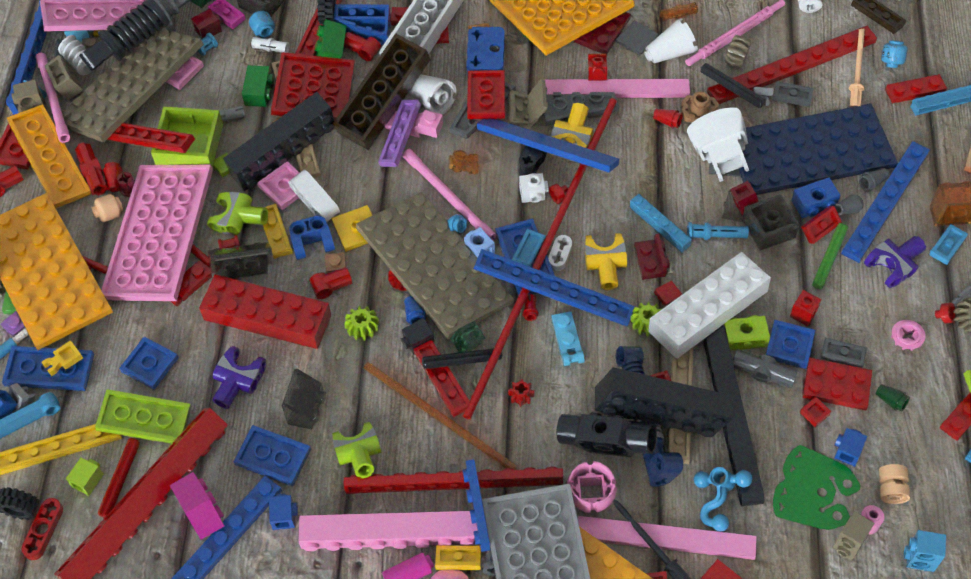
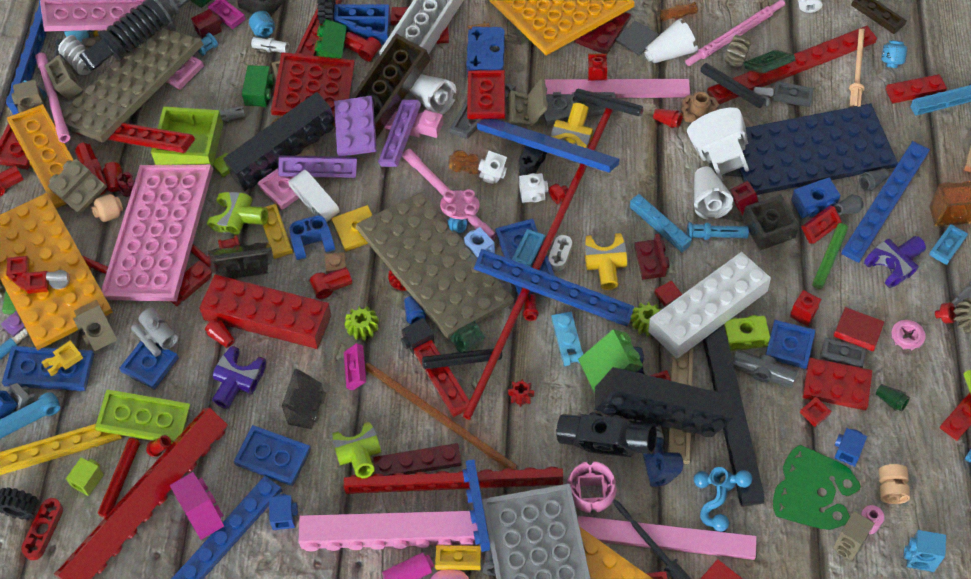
(19, 274): none -> red tile
(58, 279): none -> light grey plate
(76, 185): none -> dark tan plate
(91, 314): none -> dark tan brick
(155, 331): none -> light grey pin
(156, 447): none -> red pin
(219, 332): none -> red cone
(317, 166): none -> medium lavender plate
(354, 367): none -> dark pink plate
(355, 126): none -> medium lavender plate
(418, 460): none -> dark red plate
(460, 204): none -> bright pink dish
(492, 167): none -> white brick
(608, 102): none -> black axle
(611, 351): none -> bright green brick
(710, 194): none -> white cone
(769, 61): none -> clear green tile
(859, 329): none -> red tile

